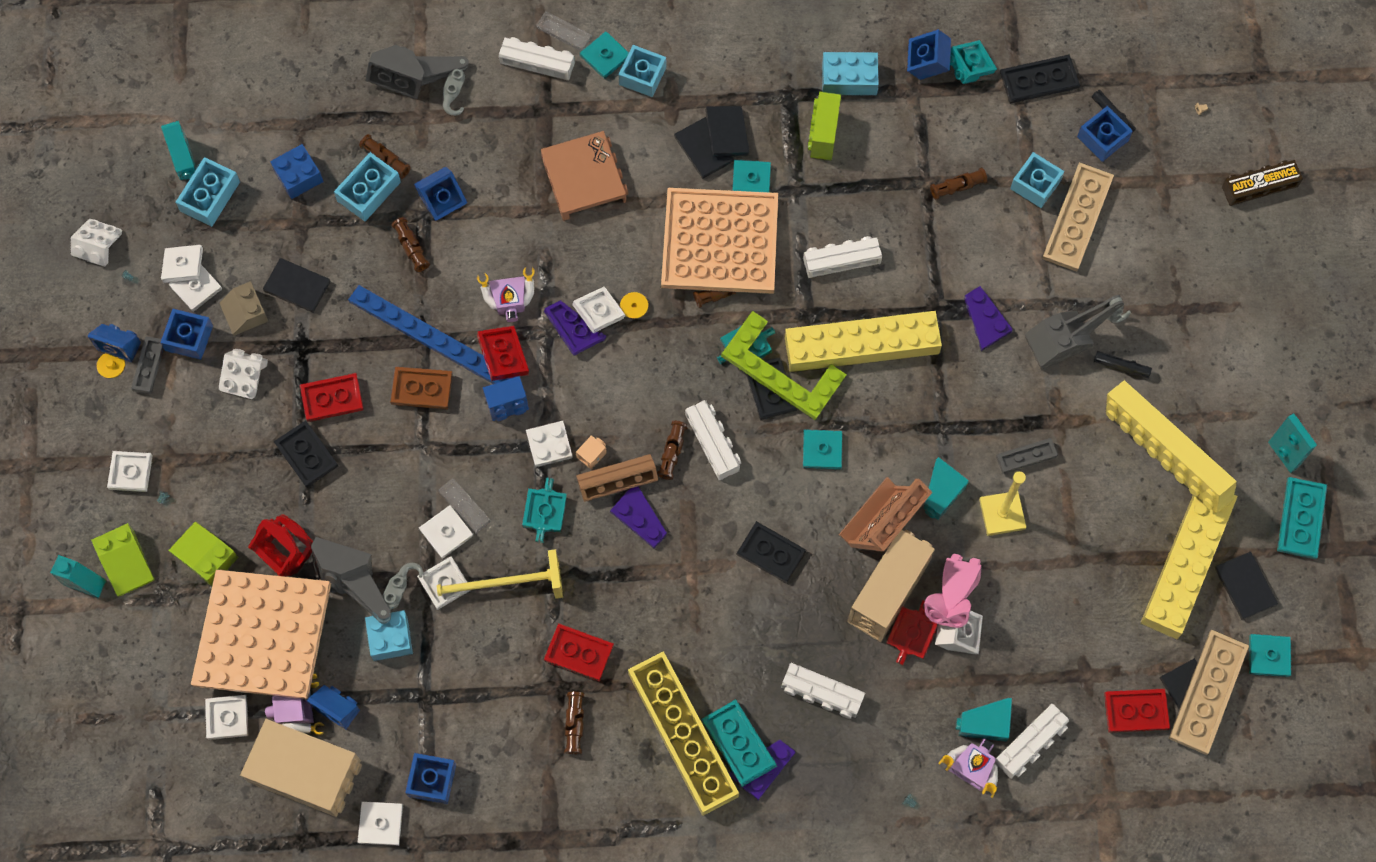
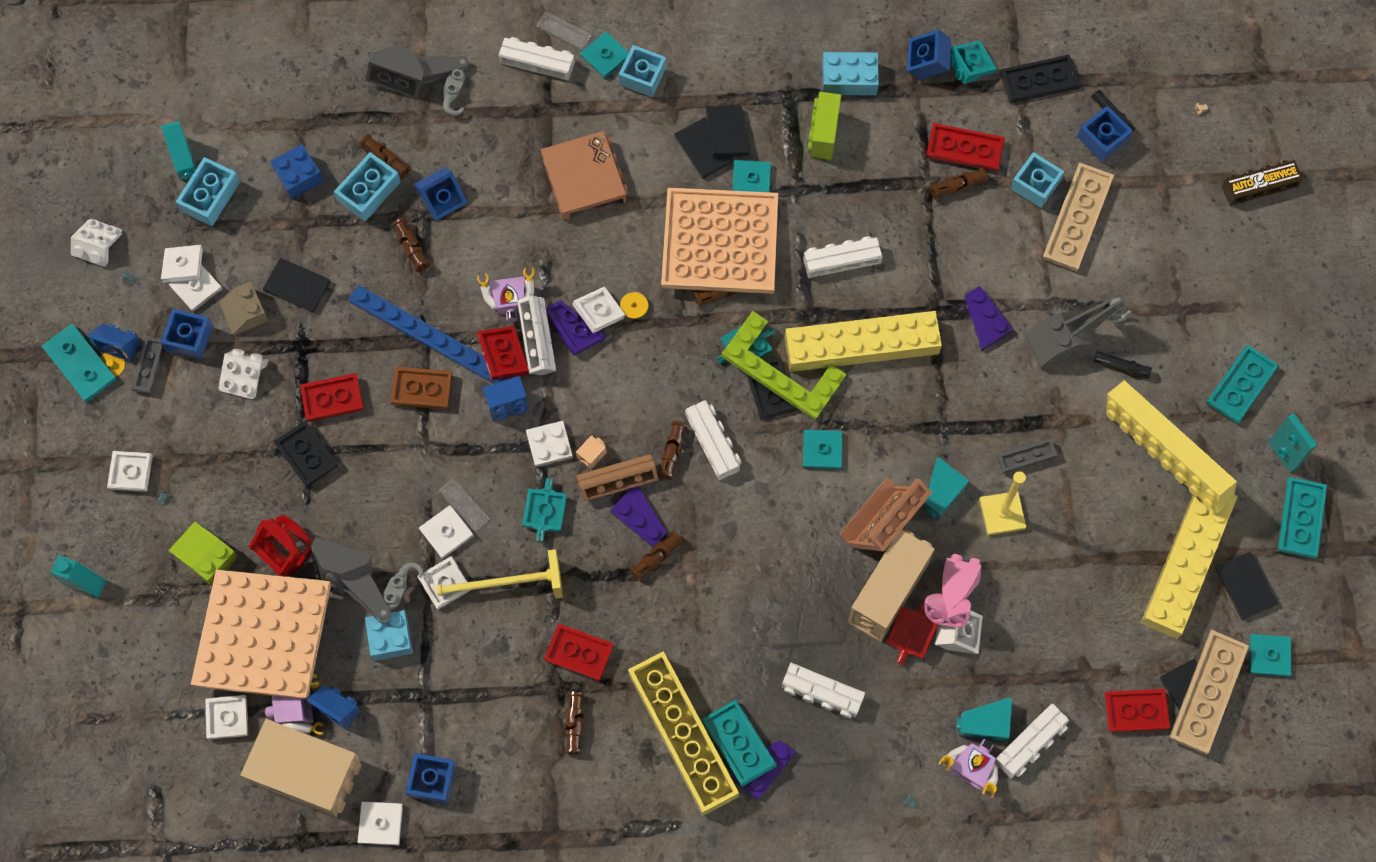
(79, 362): none -> teal plate
(123, 559): lime slope -> none
(536, 335): none -> white brick
(654, 557): none -> reddish brown piece
(771, 552): black tile -> none
(965, 147): none -> red plate
(1242, 384): none -> teal plate

